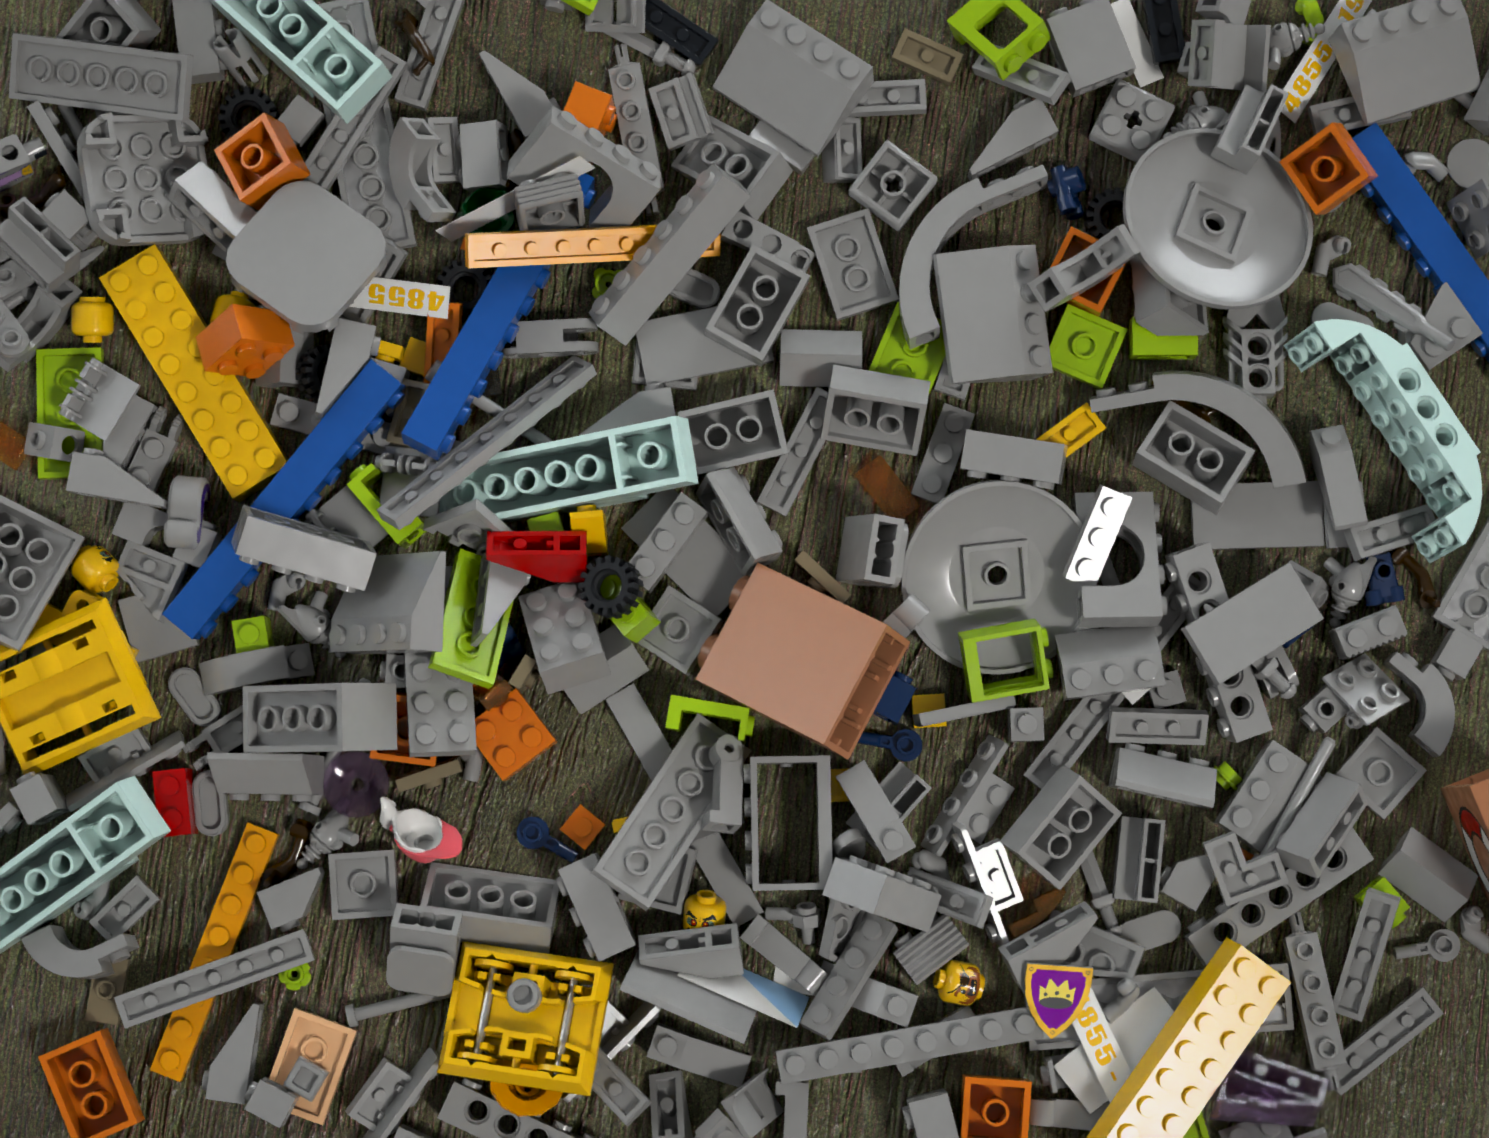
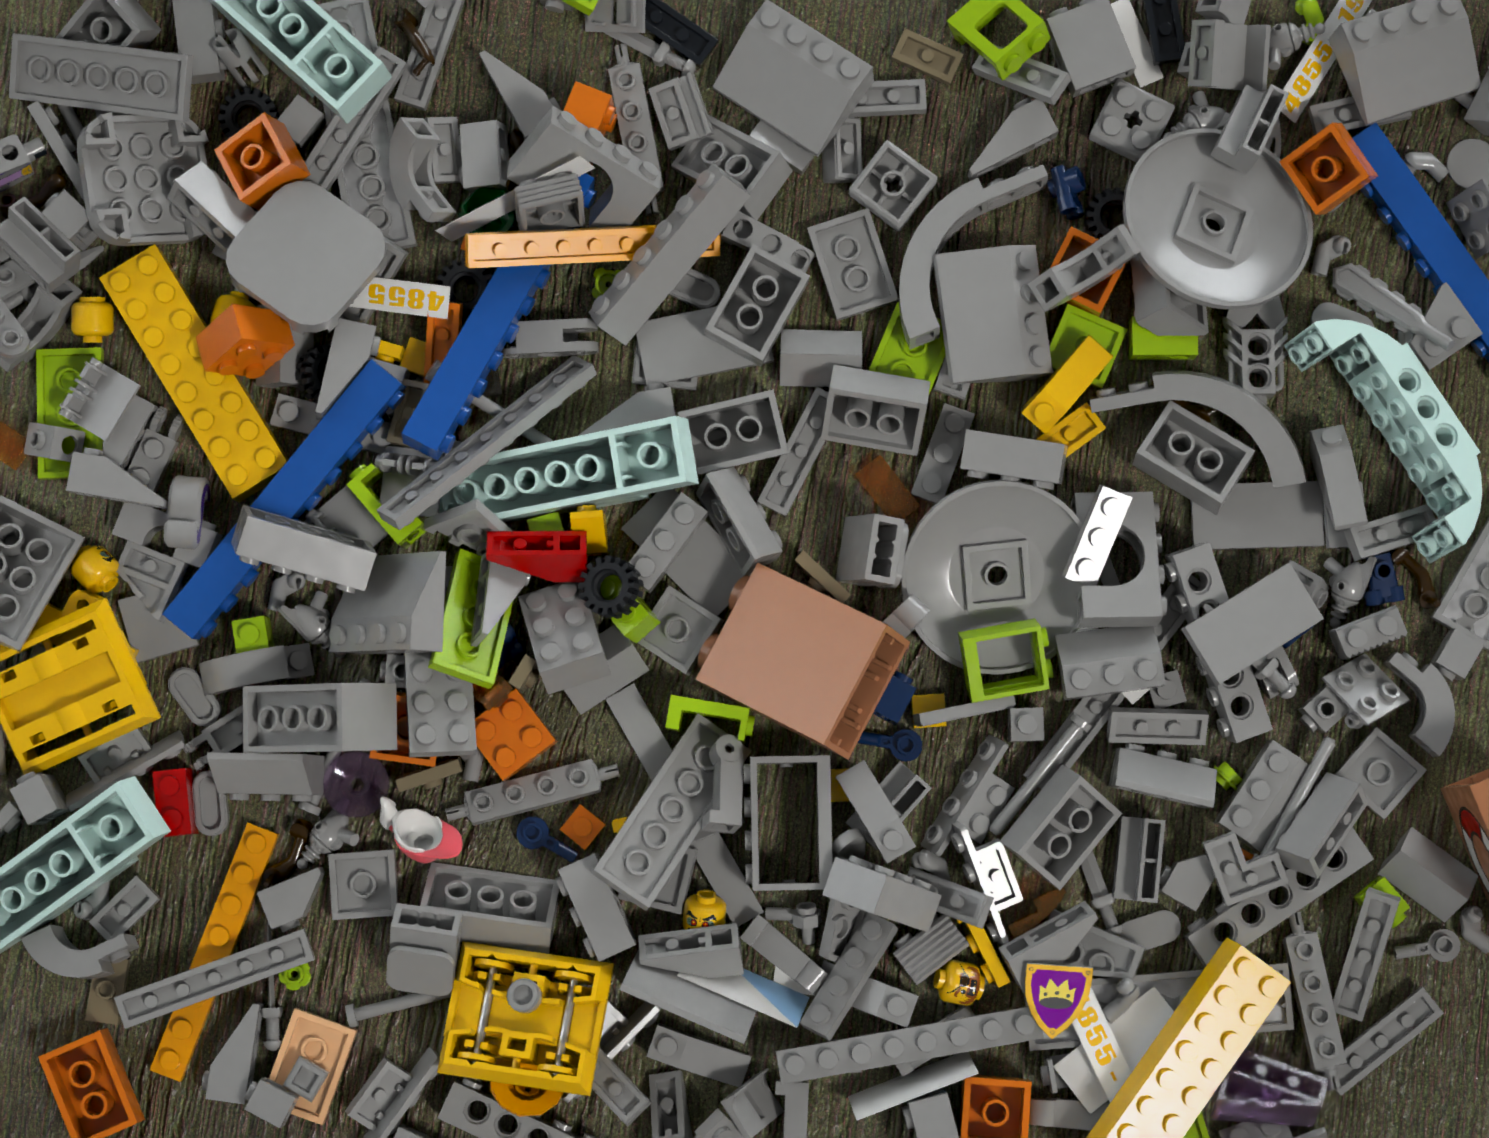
(271, 1014): none -> light grey sword
(532, 792): none -> light grey plate
(912, 1085): none -> white sticker
(992, 969): none -> yellow plate
(1041, 771): none -> light grey bar
(1066, 384): none -> yellow slope

